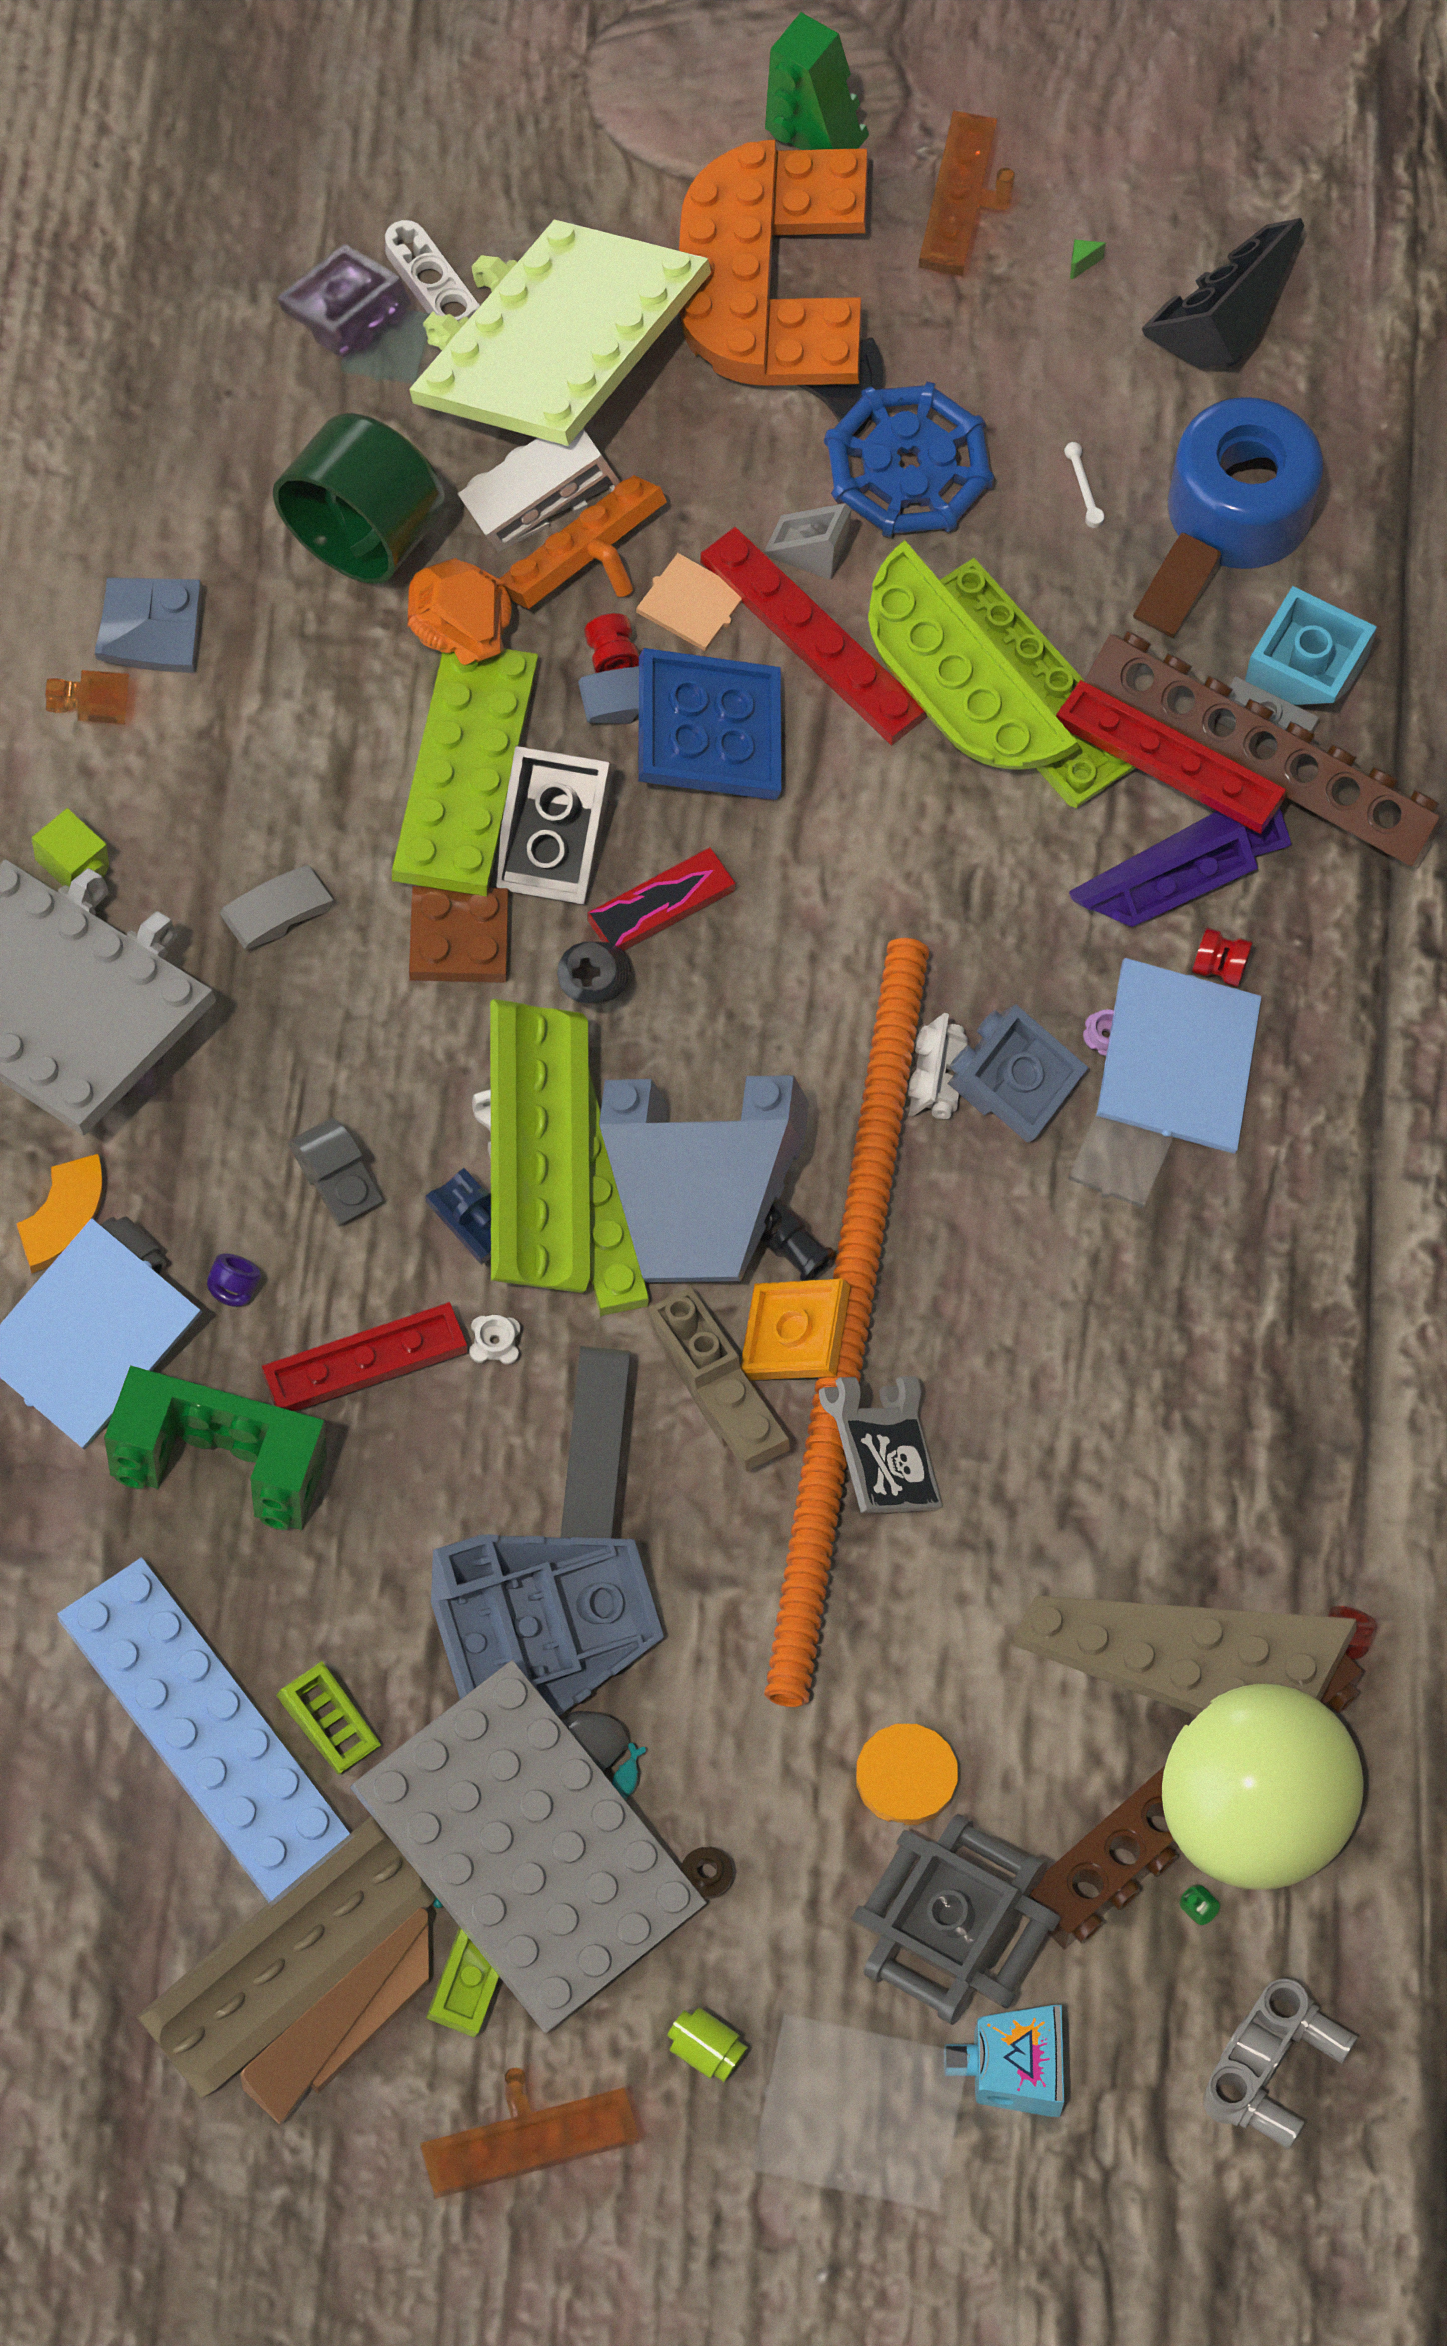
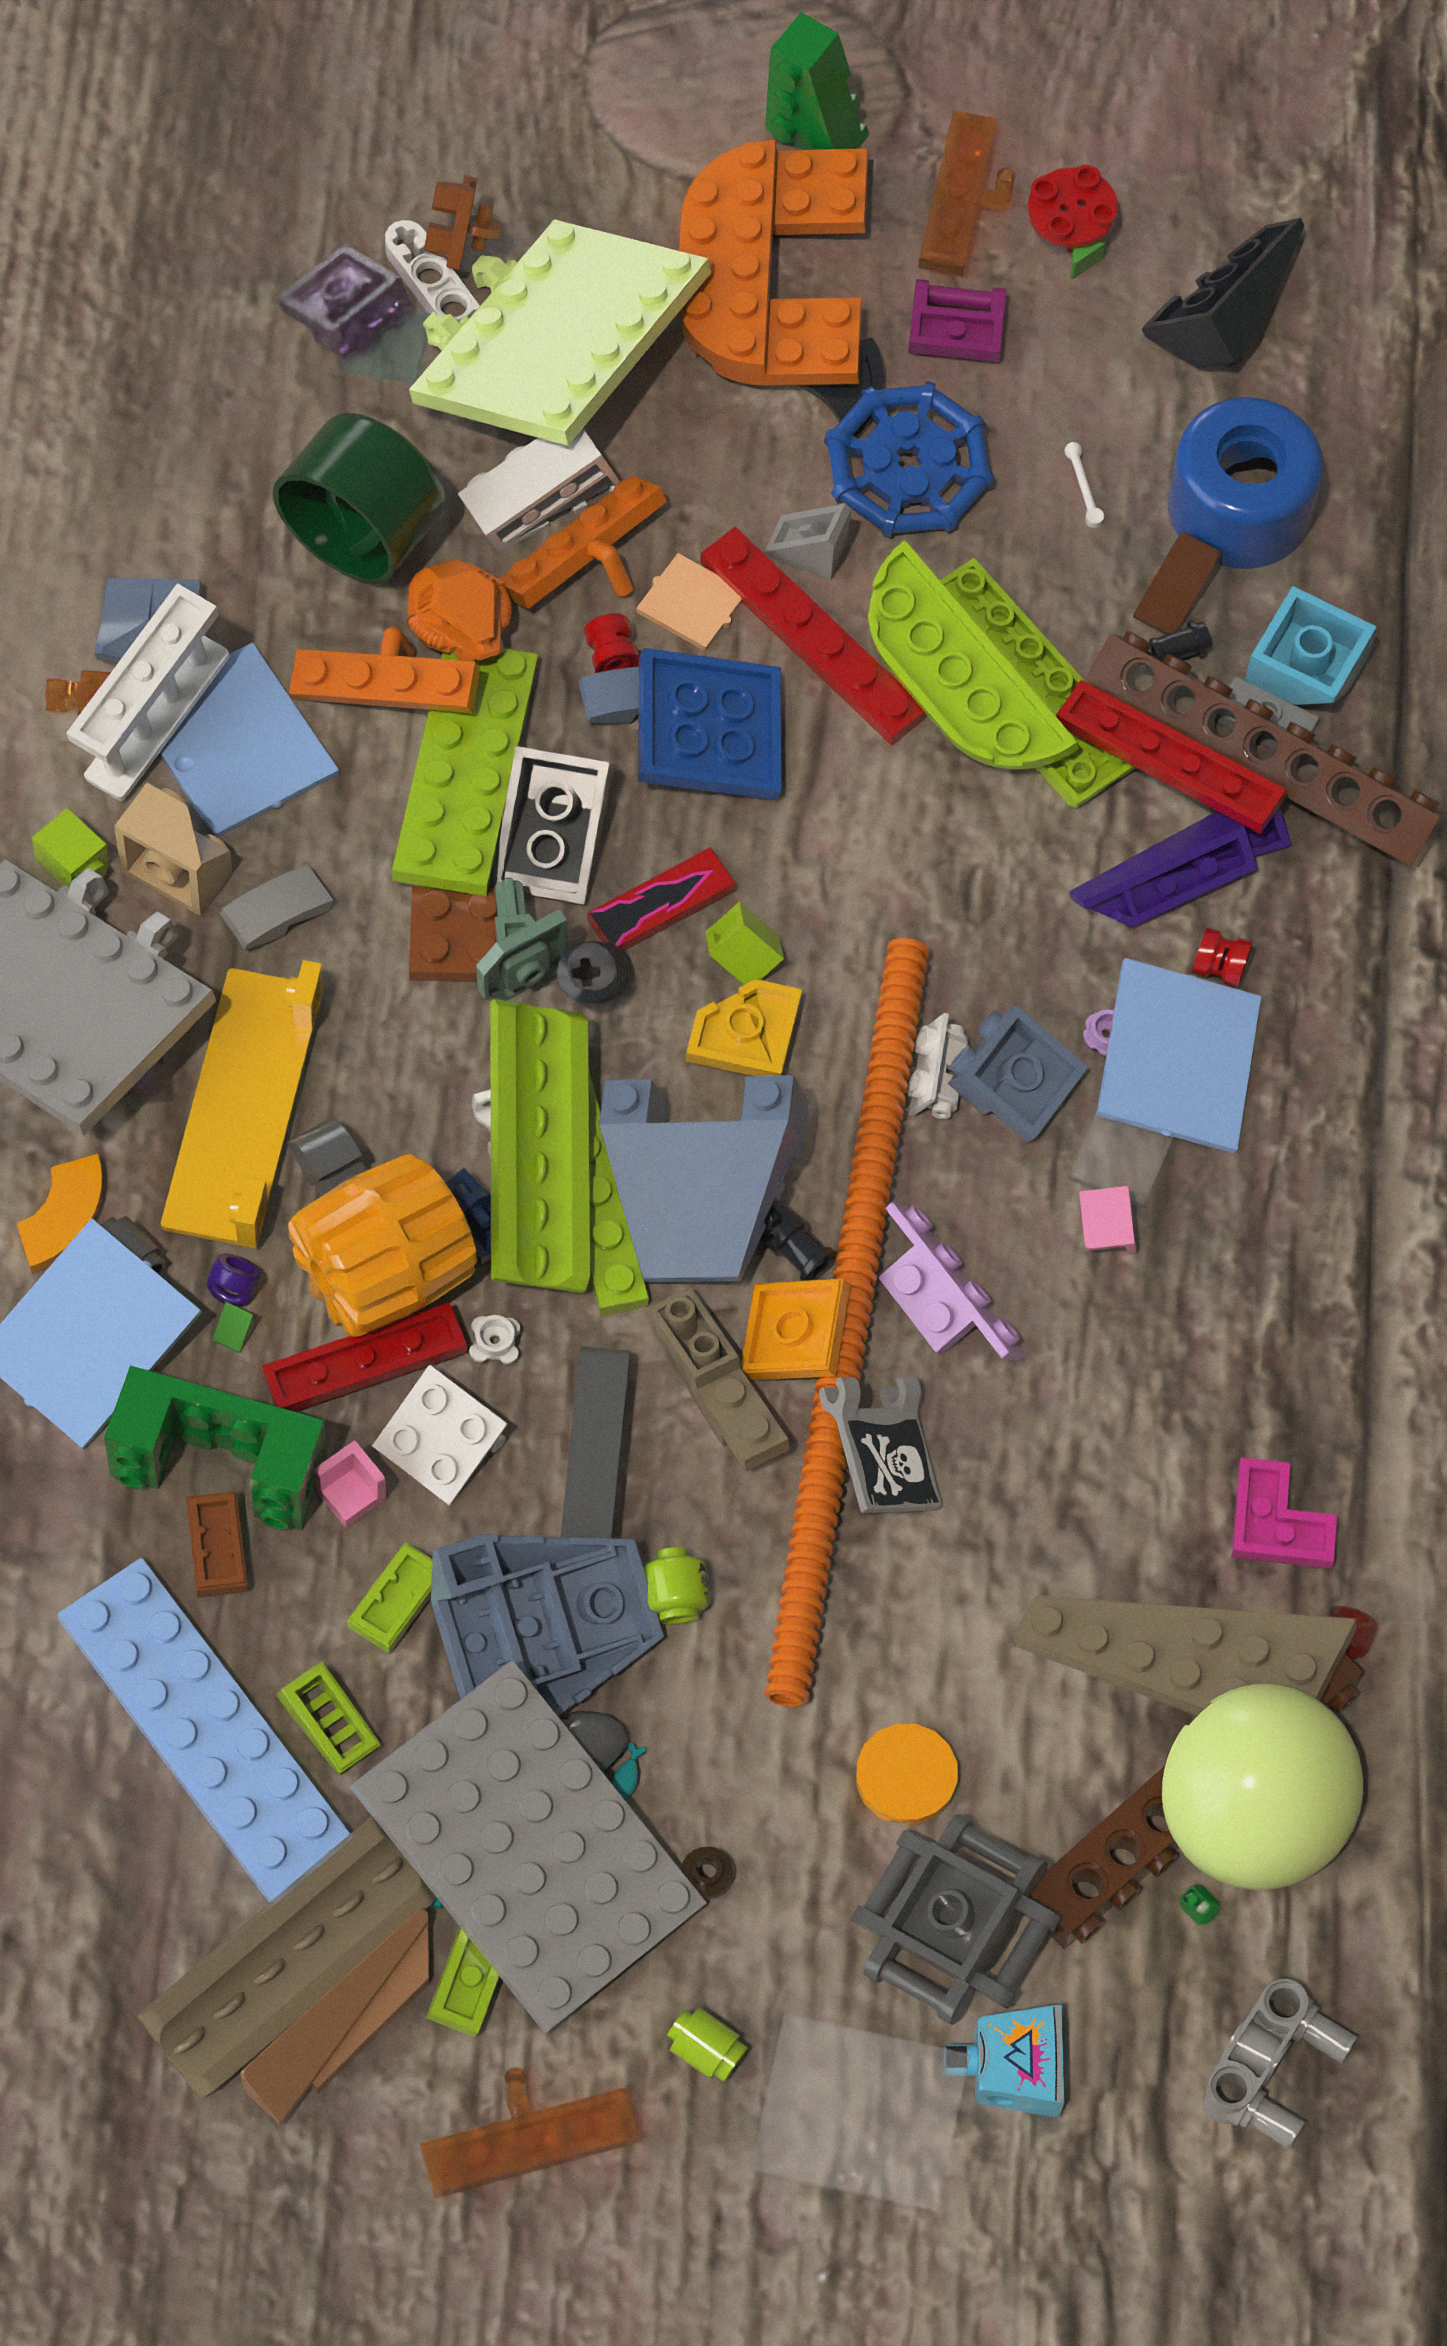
(149, 693): none -> white fence
(166, 853): none -> tan slope
(216, 1544): none -> dark orange plate
(233, 1327): none -> bright green piece
(243, 1106): none -> yellow bracket
(244, 746): none -> light blue piece
(350, 1484): none -> bright pink panel
(383, 1244): none -> light orange wheel
(385, 679): none -> orange plate
(394, 1599): none -> lime plate
(440, 1435): none -> white hinge
(450, 241): none -> dark orange hips
(524, 949): none -> sand green piece
(677, 1586): none -> lime head
(744, 944): none -> lime panel
(747, 1030): none -> yellow plate
(938, 1294): none -> lavender bracket
(957, 331): none -> magenta plate
(1066, 190): none -> red plate
(1108, 1219): none -> bright pink panel
(1184, 642): none -> black pin
(1271, 1531): none -> dark pink plate

